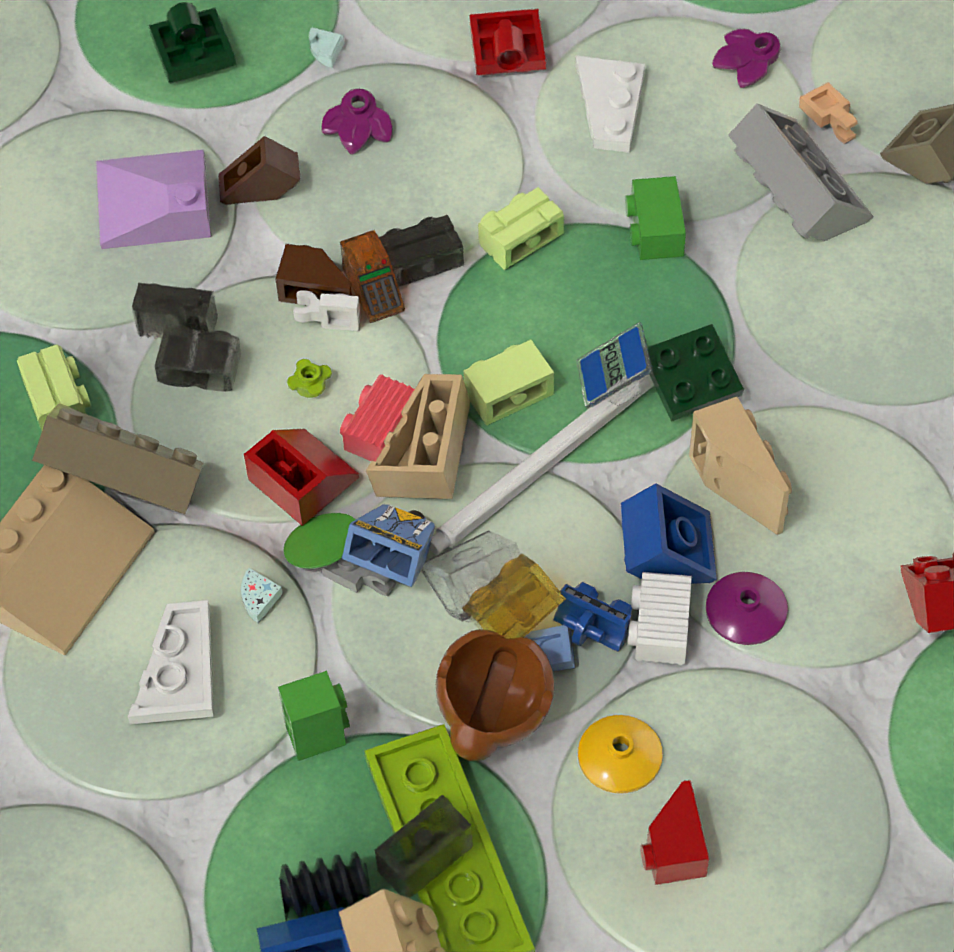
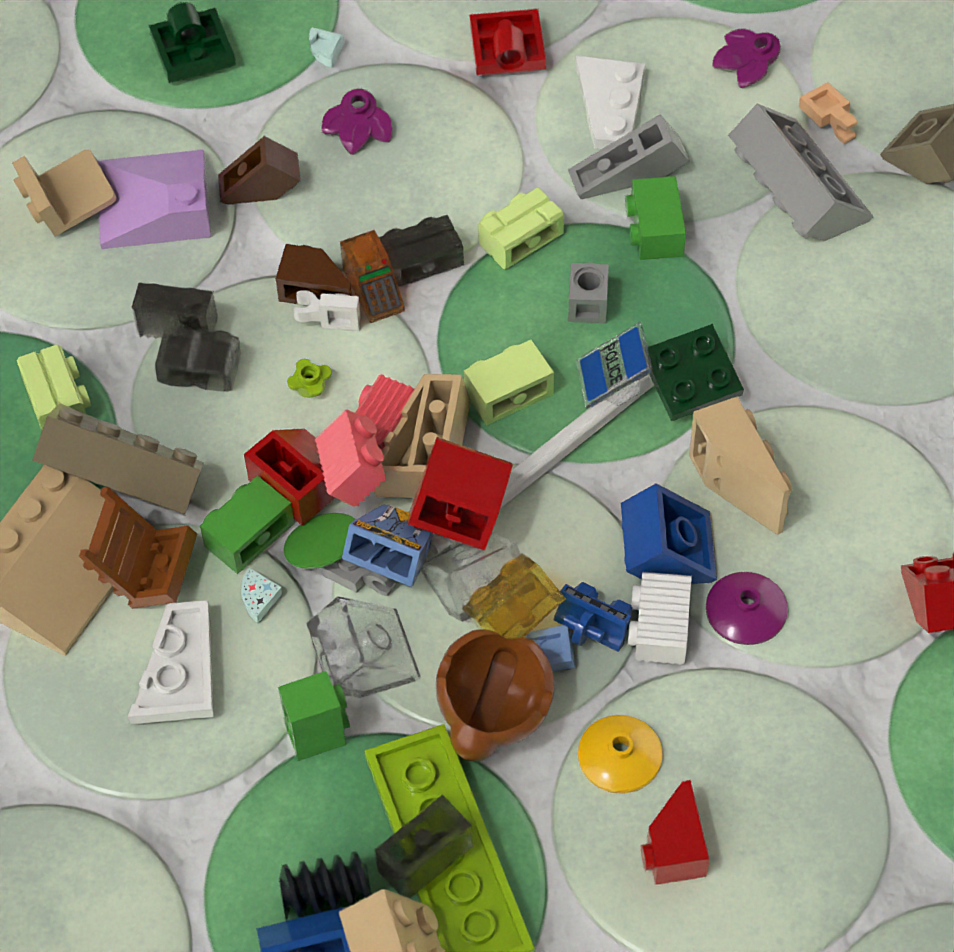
(64, 192): none -> tan bracket
(153, 560): none -> dark orange plate
(247, 524): none -> bright green brick
(350, 458): none -> coral brick
(362, 647): none -> clear slope
(460, 493): none -> red slope
(588, 293): none -> light grey brick
(643, 153): none -> light grey slope

